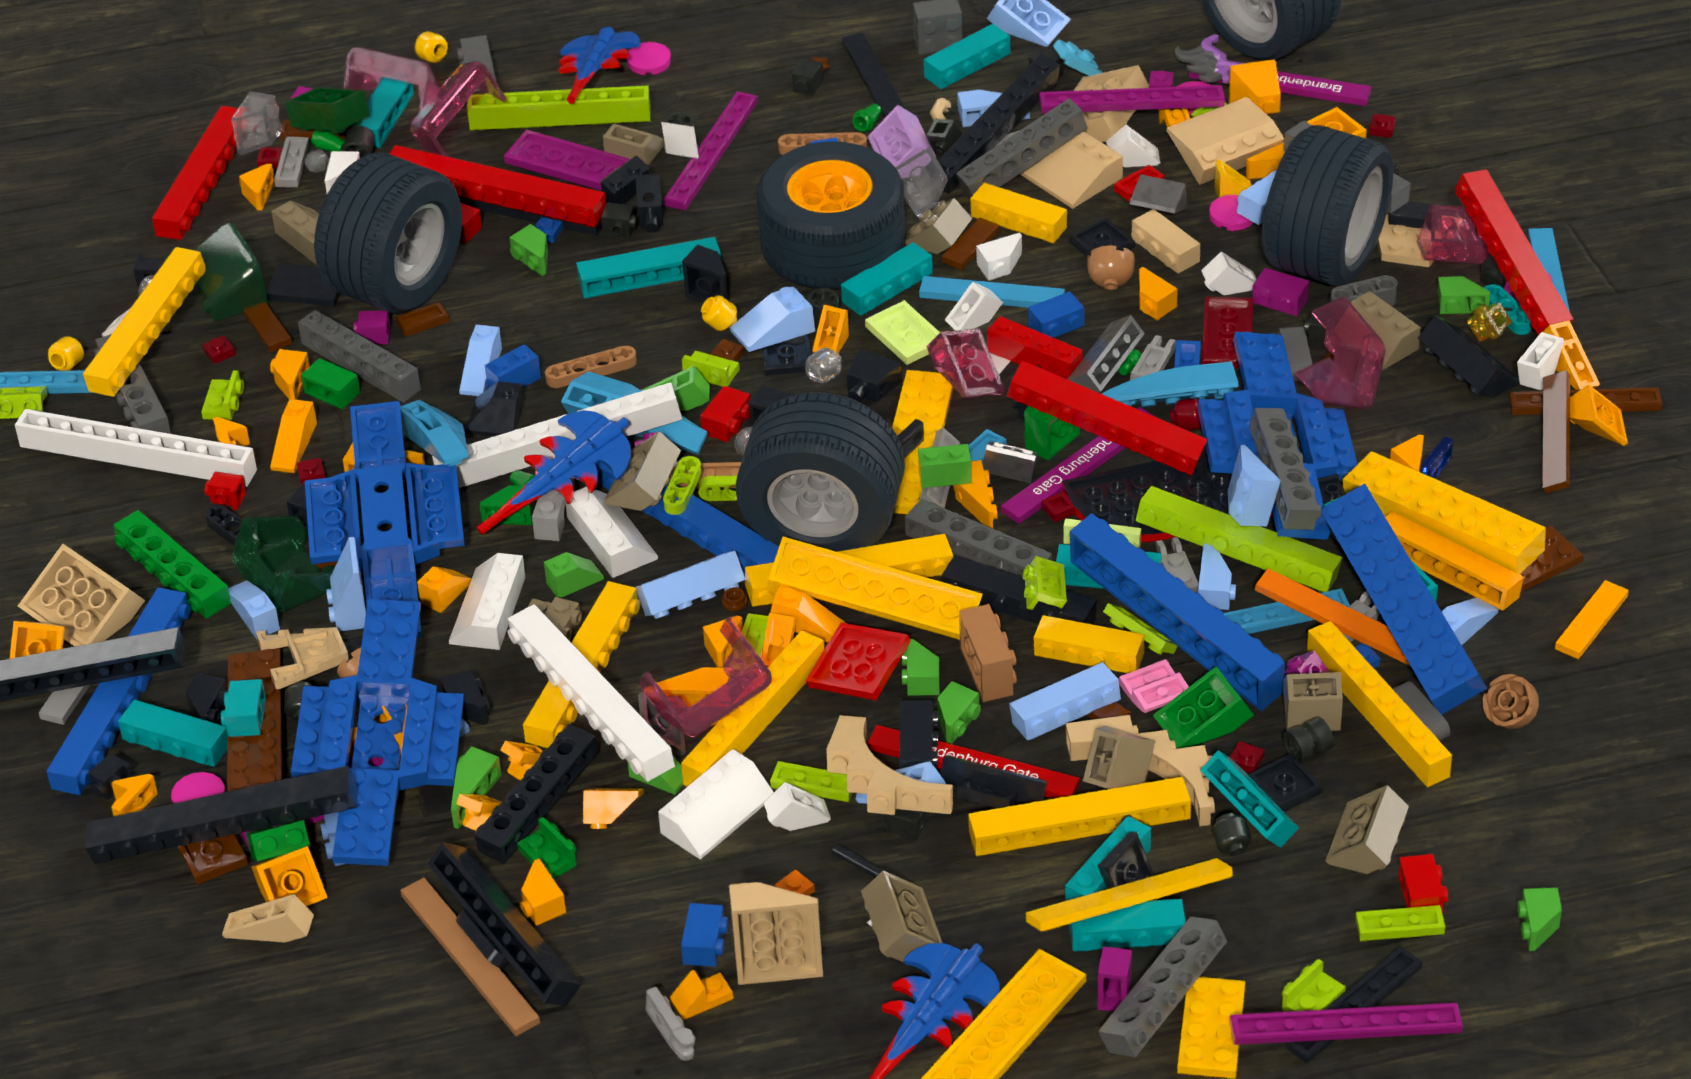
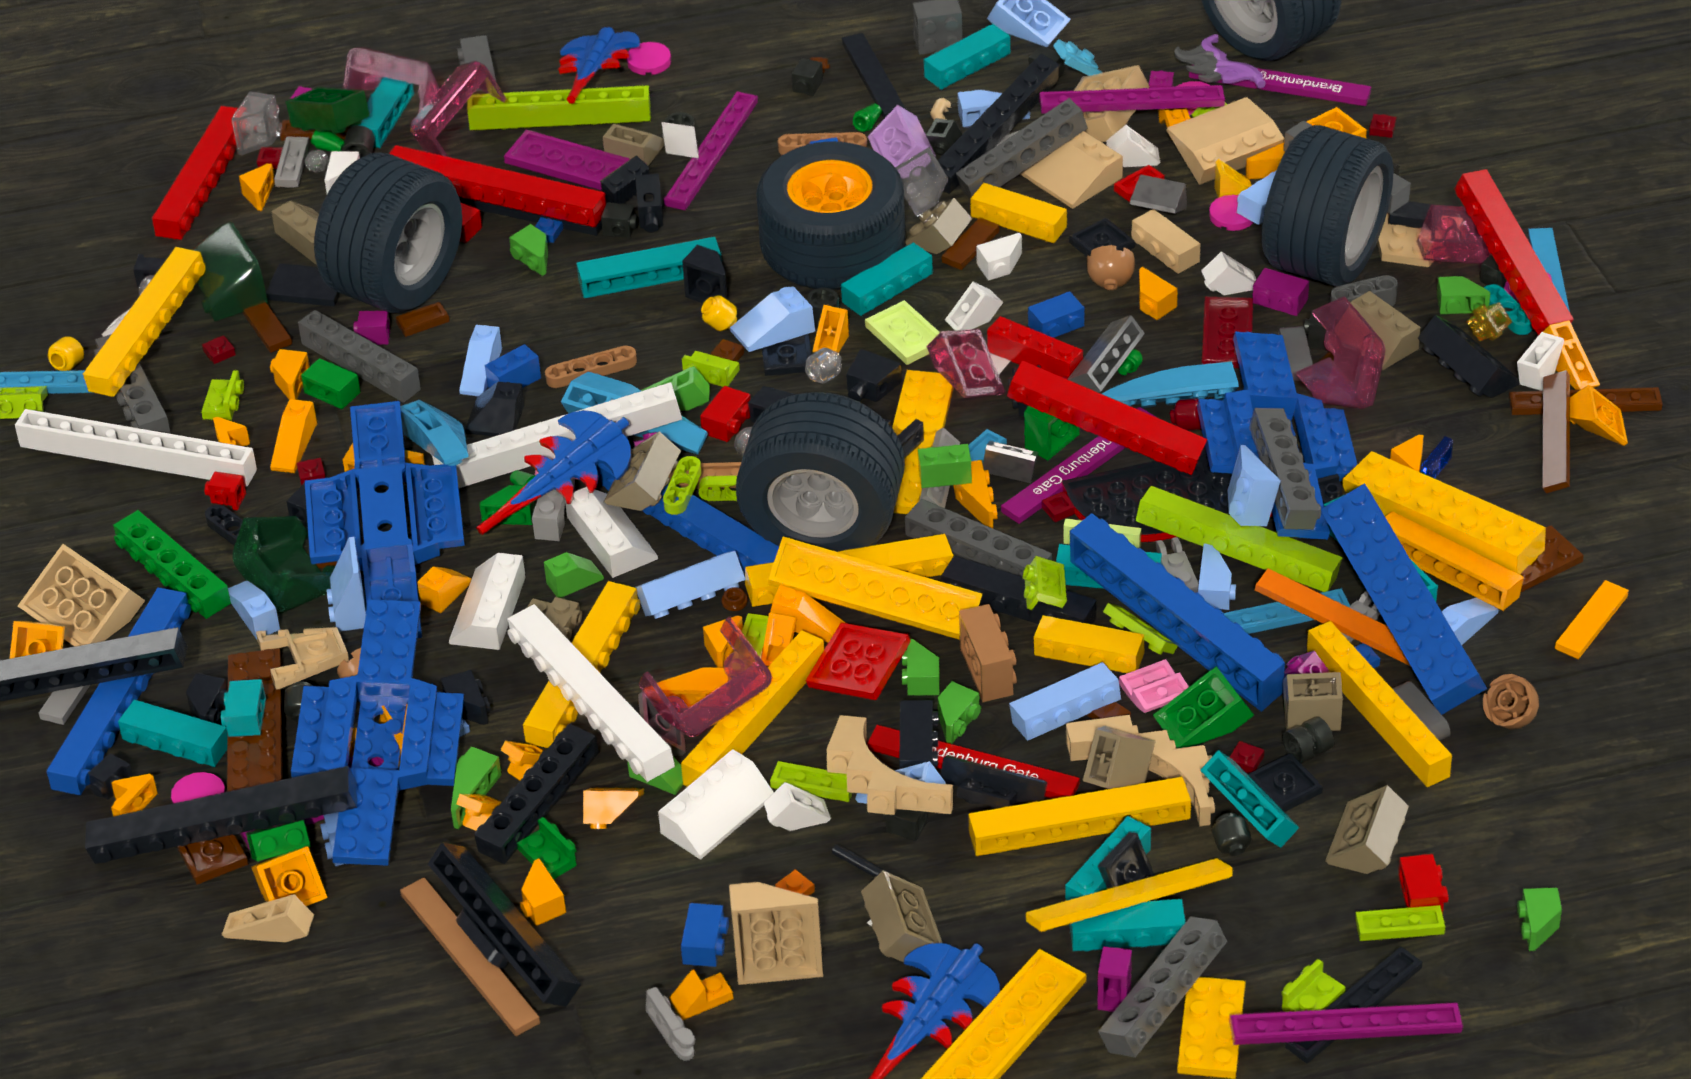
(431, 47): yellow head -> none
(1009, 294): dark azure tile -> none
(1153, 358): light grey hinge -> none
(1187, 353): blue plate -> none
(1258, 83): light orange slope -> none

